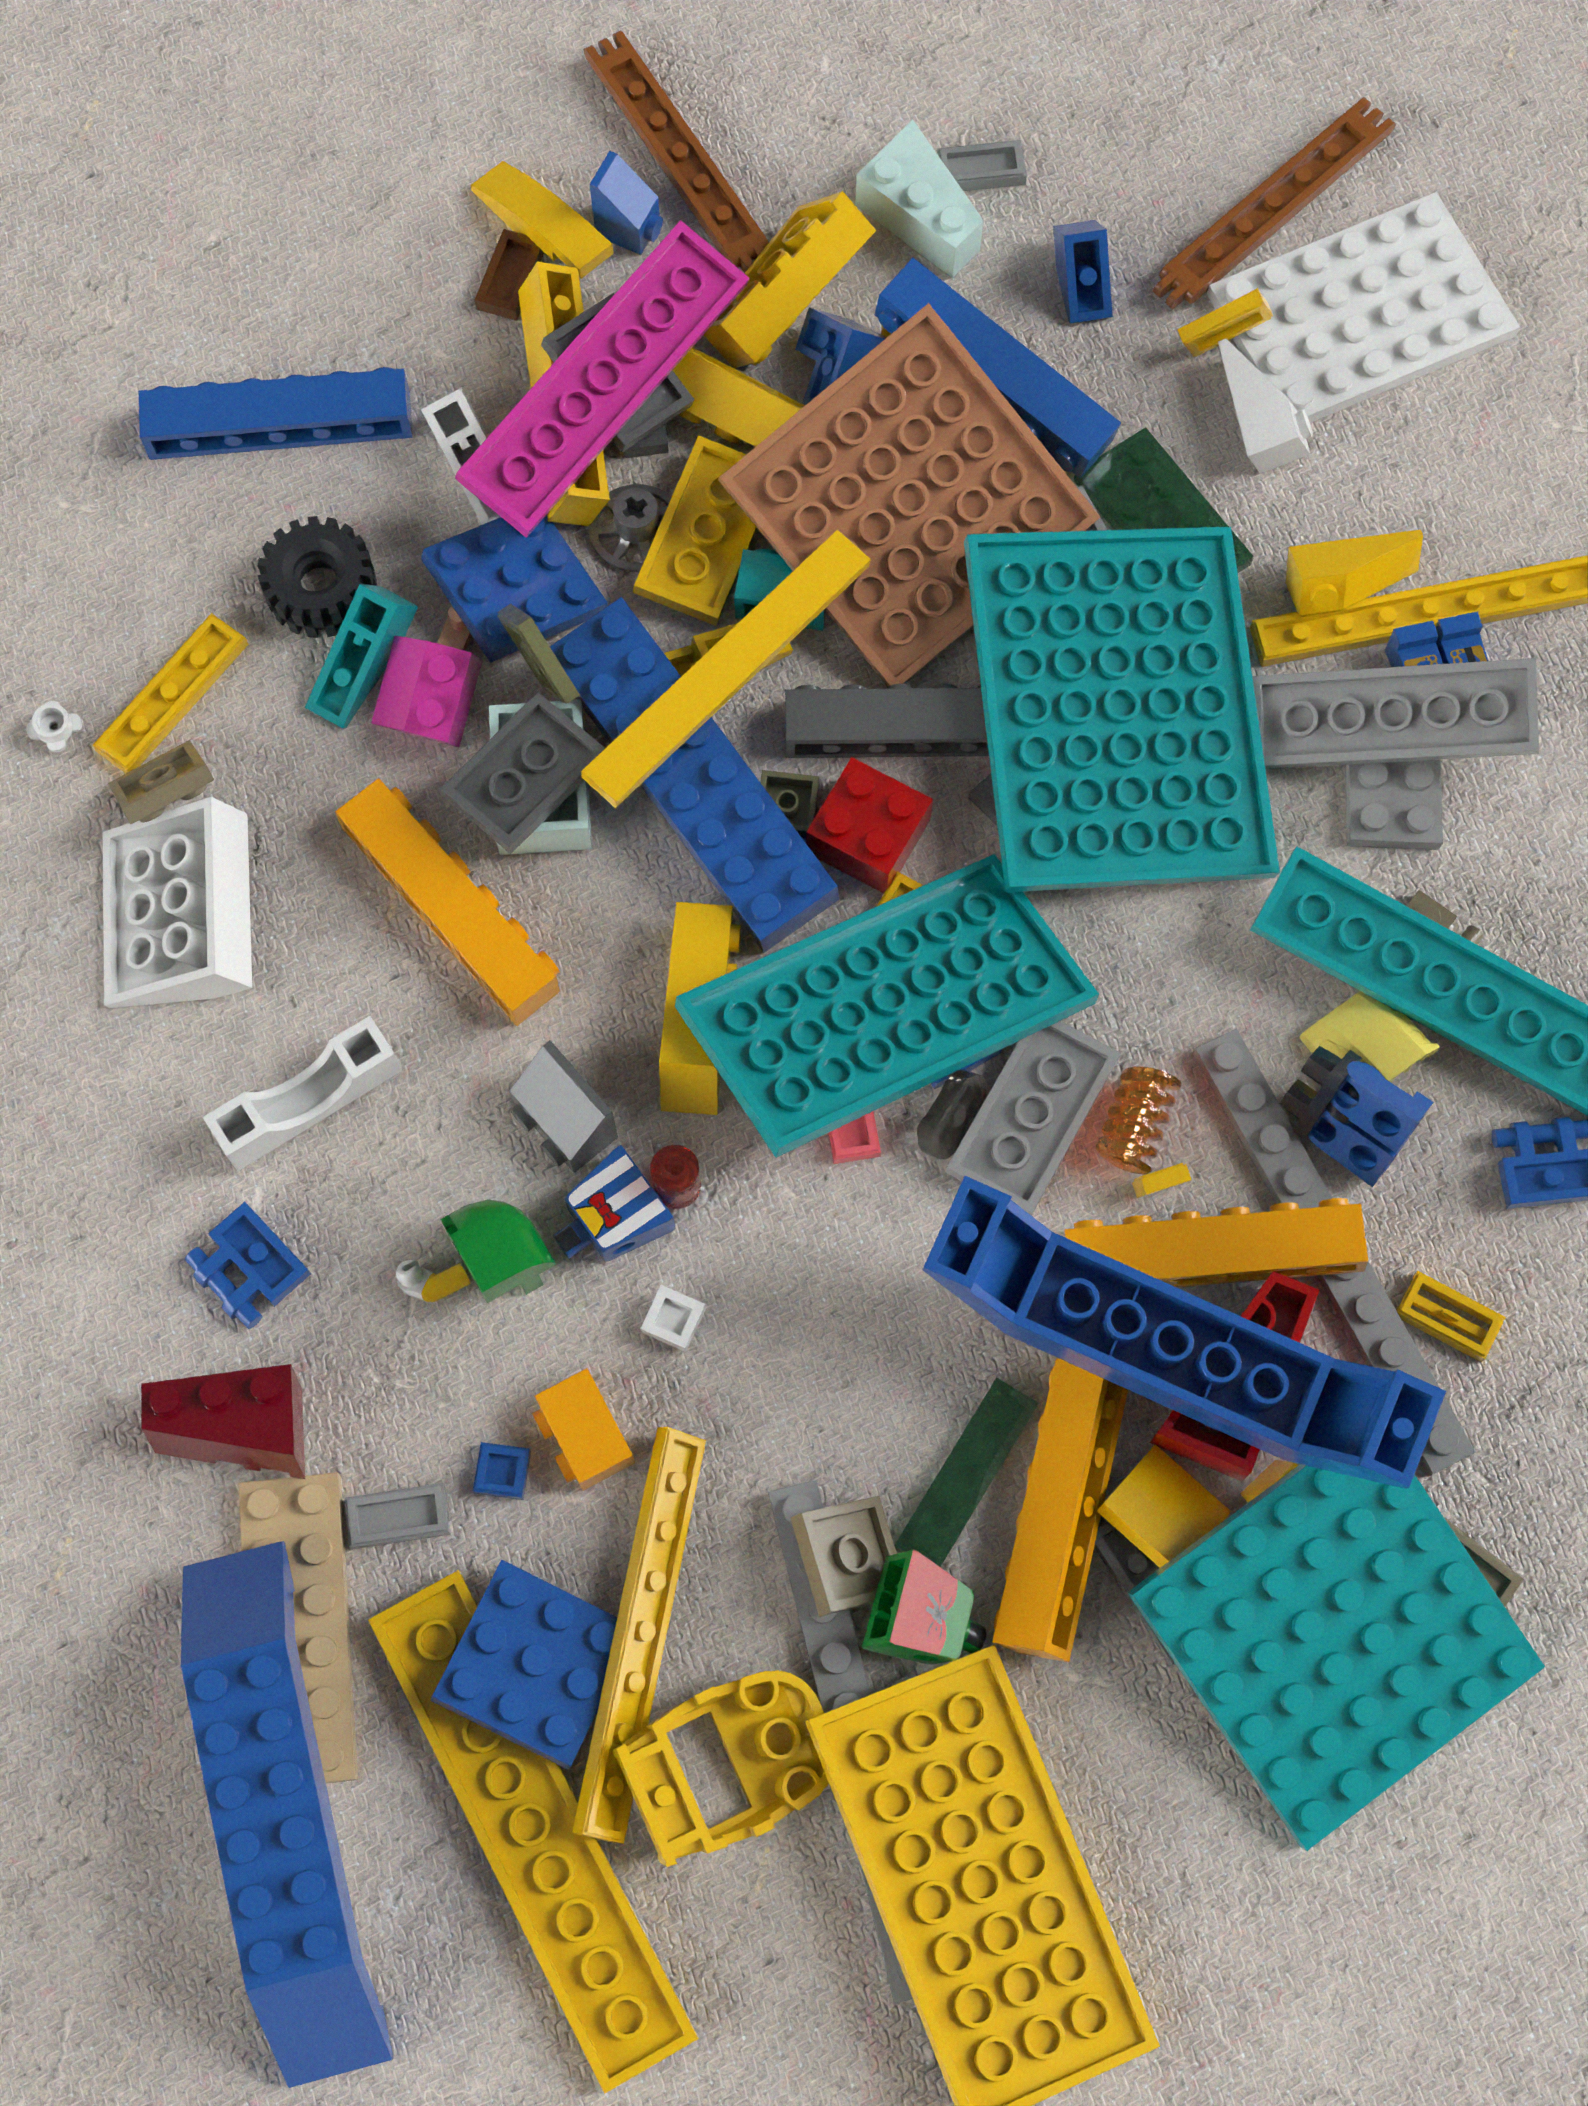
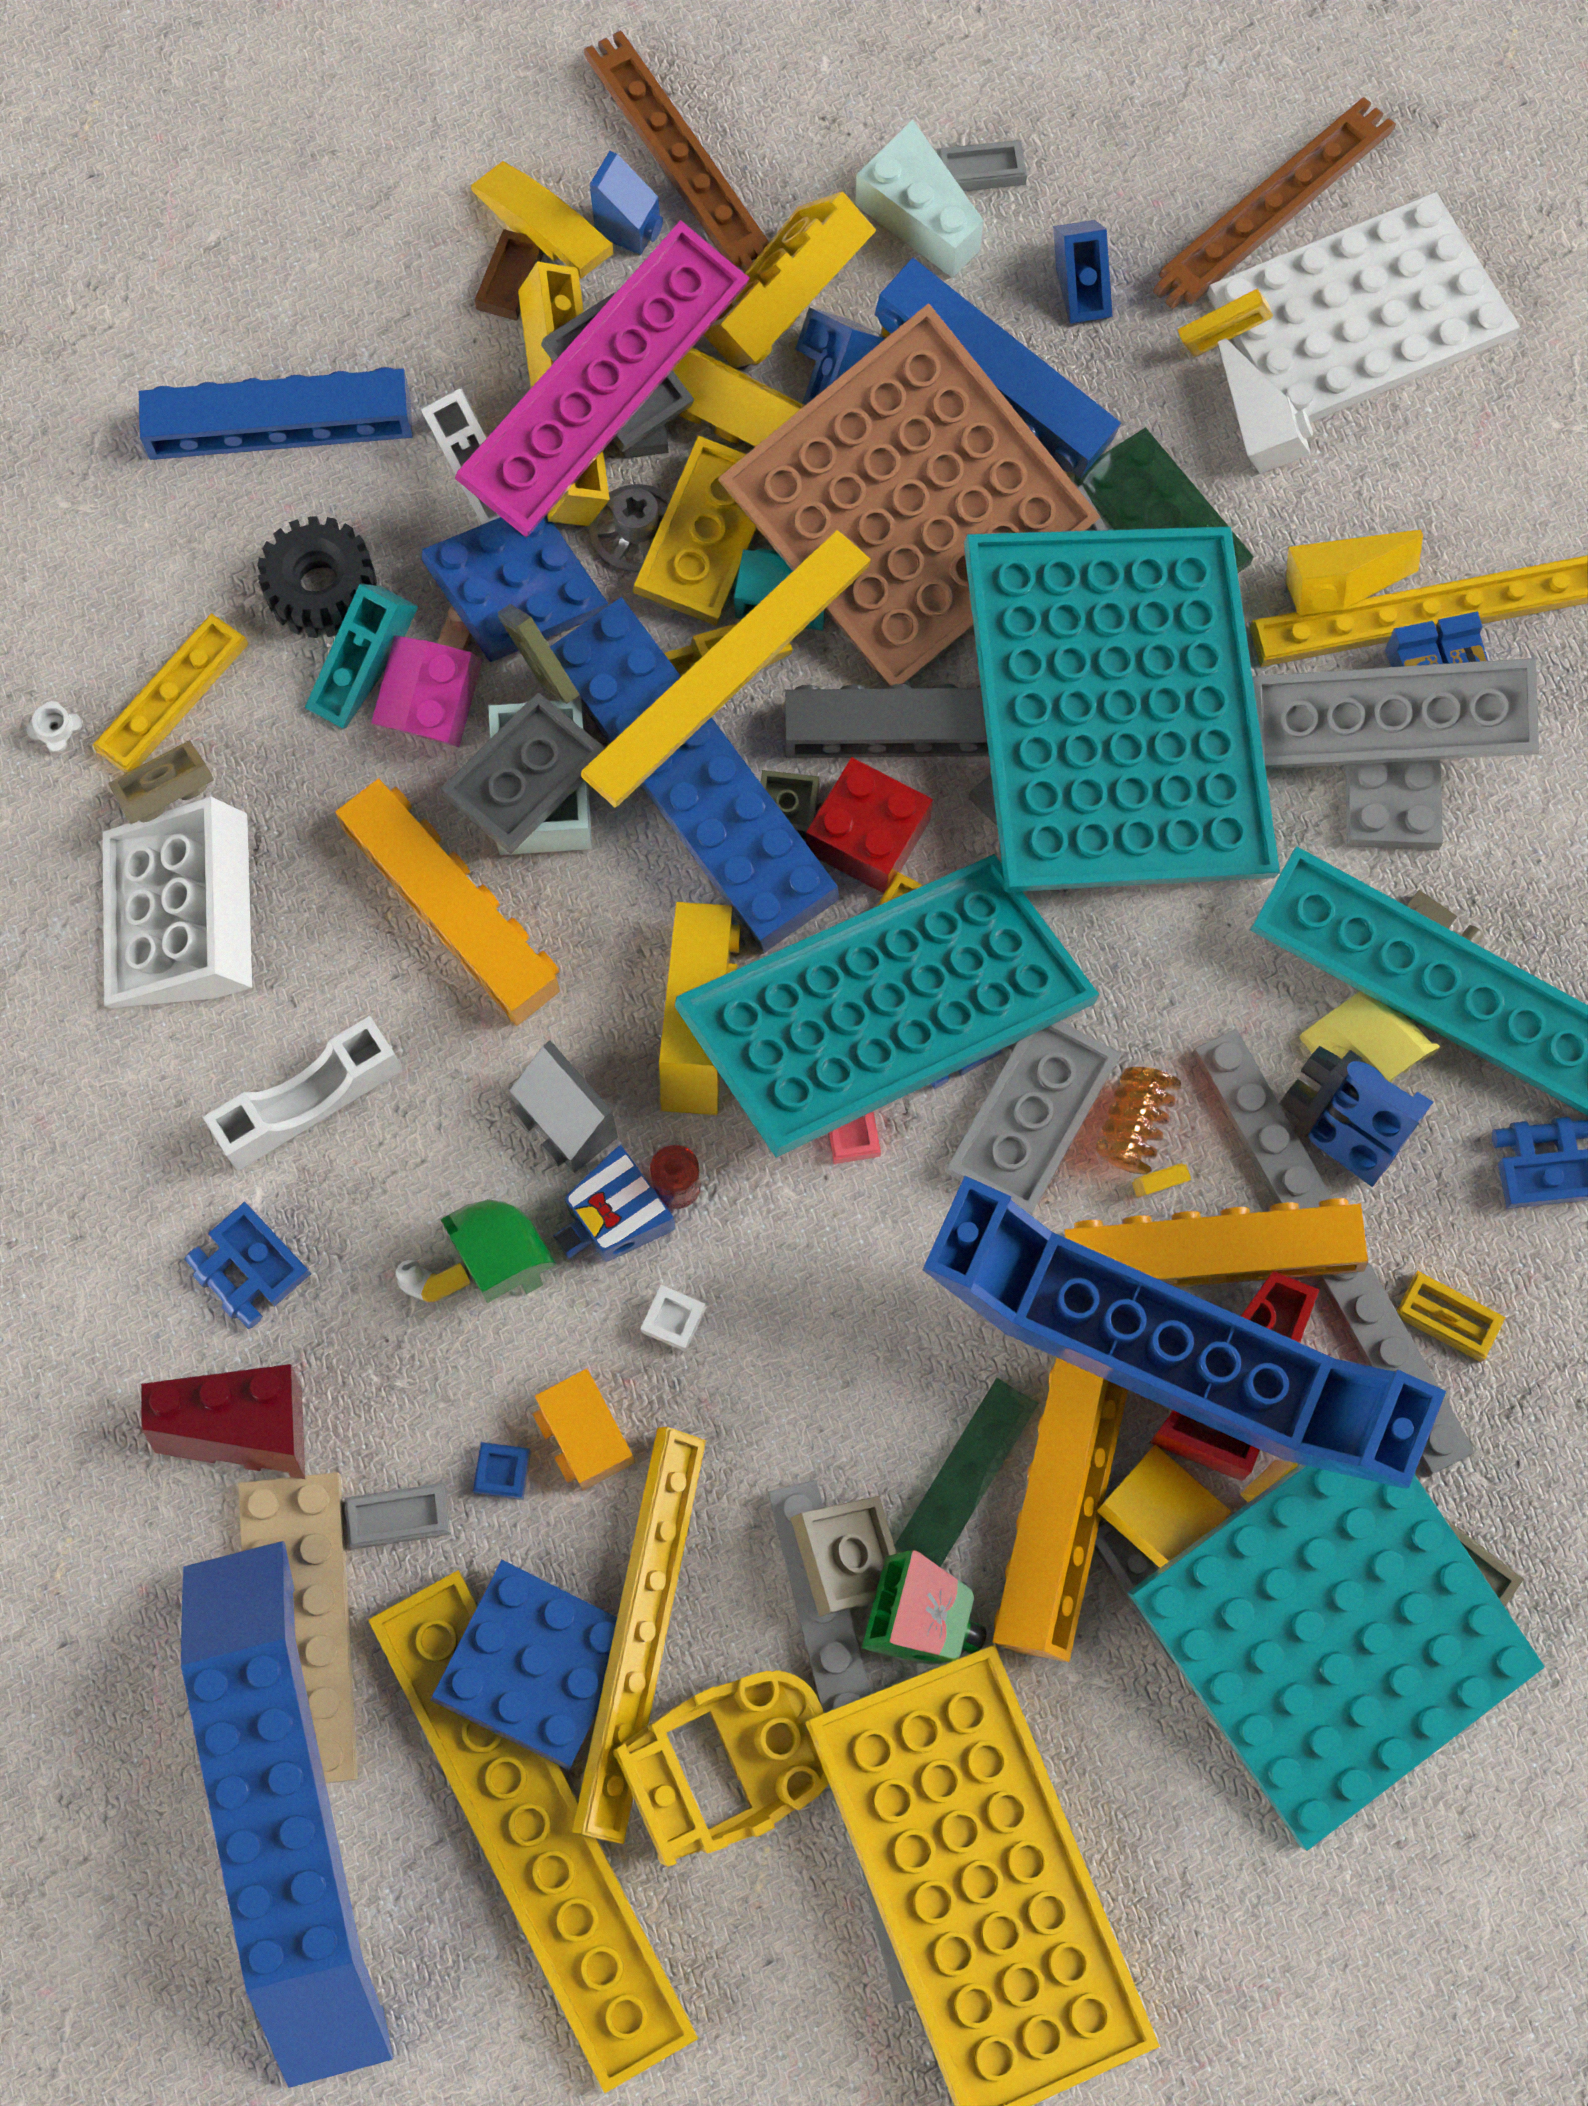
(951, 1114): clear smoke plate -> none

